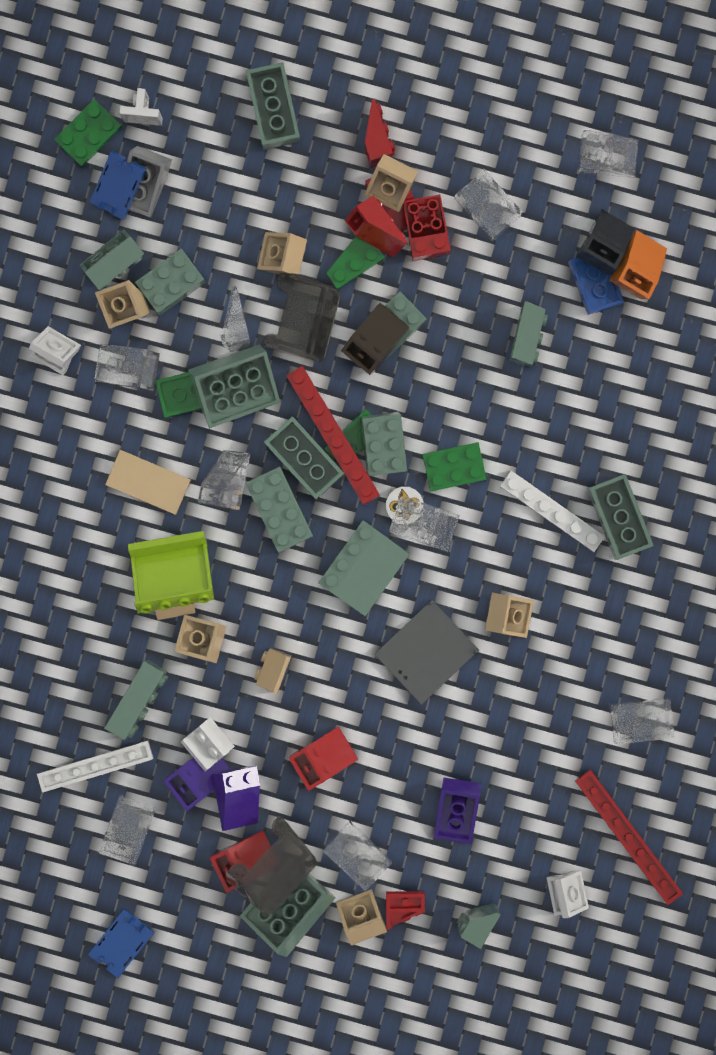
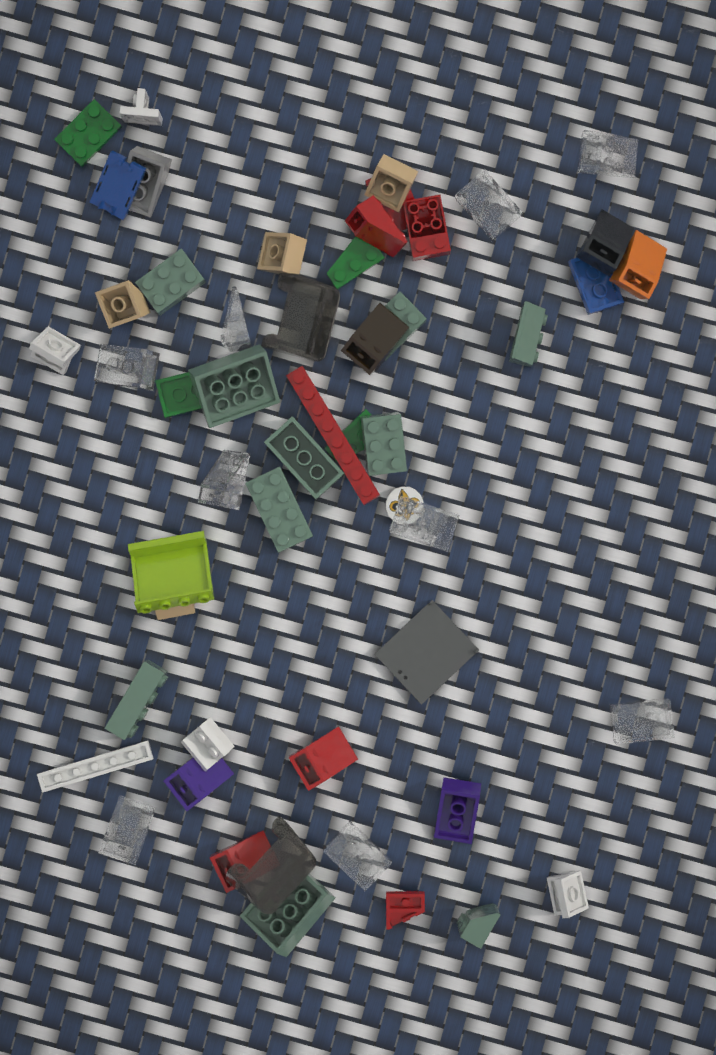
(112, 260): sand green brick -> none
(121, 942): blue piece -> none
(148, 482): tan tile -> none
(200, 638): tan slope -> none
(237, 796): dark purple slope -> none
(273, 106): sand green brick -> none
(273, 670): tan slope -> none
(361, 917): tan slope -> none
(363, 568): sand green slope -> none
(377, 136): red slope -> none
(454, 466): green plate -> none
(509, 615): tan slope -> none
(552, 511): white plate -> none
(620, 517): sand green brick -> none
(628, 837): red plate -> none

